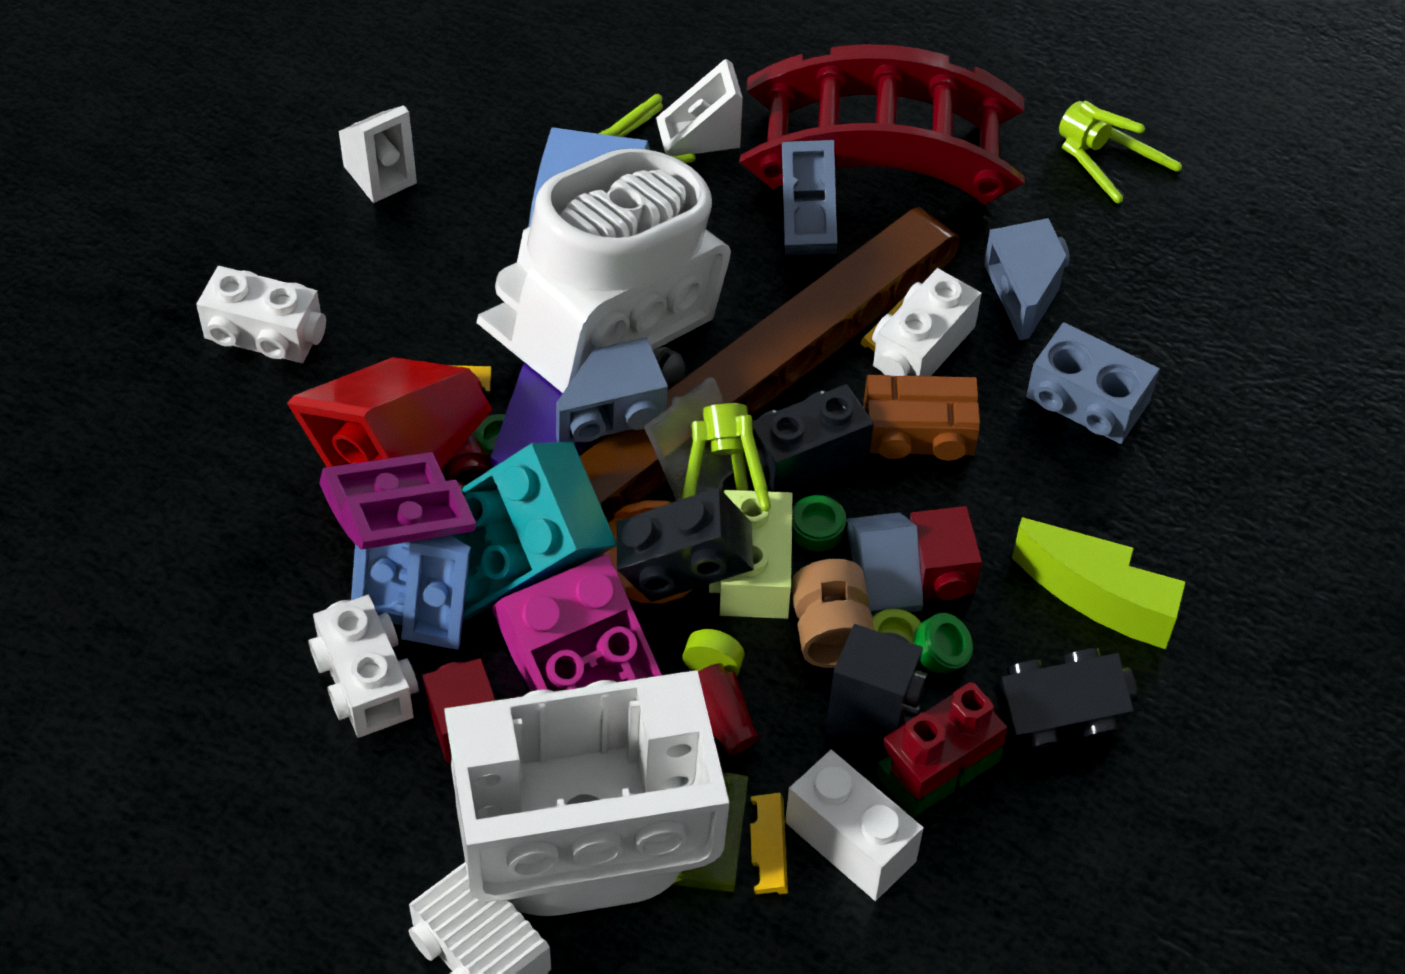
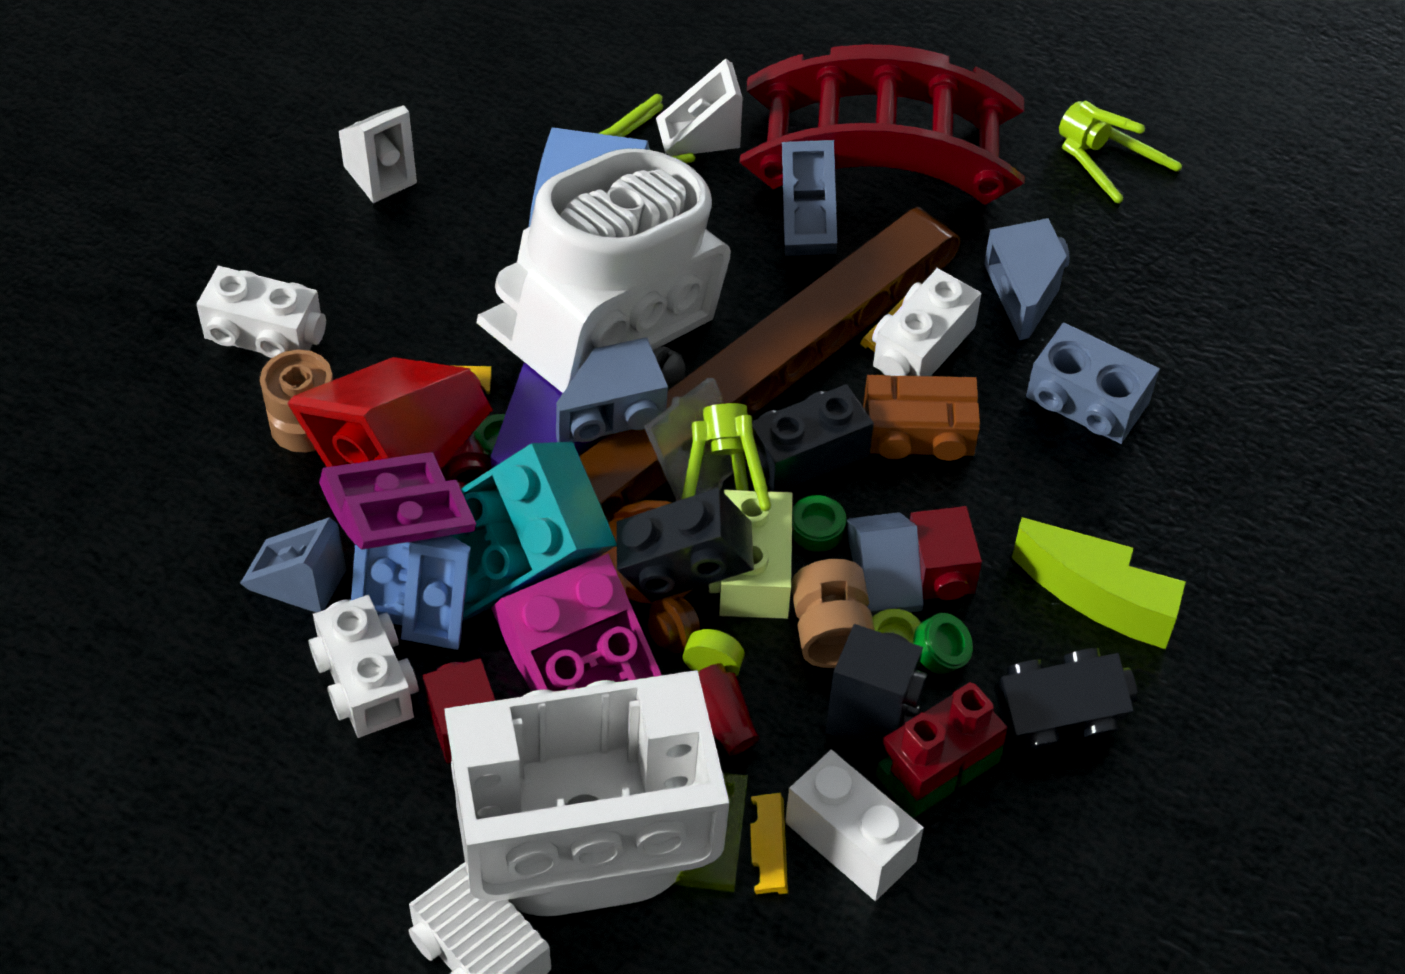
(281, 380): none -> medium nougat wheel
(299, 566): none -> sand blue slope
(672, 623): none -> reddish brown plate

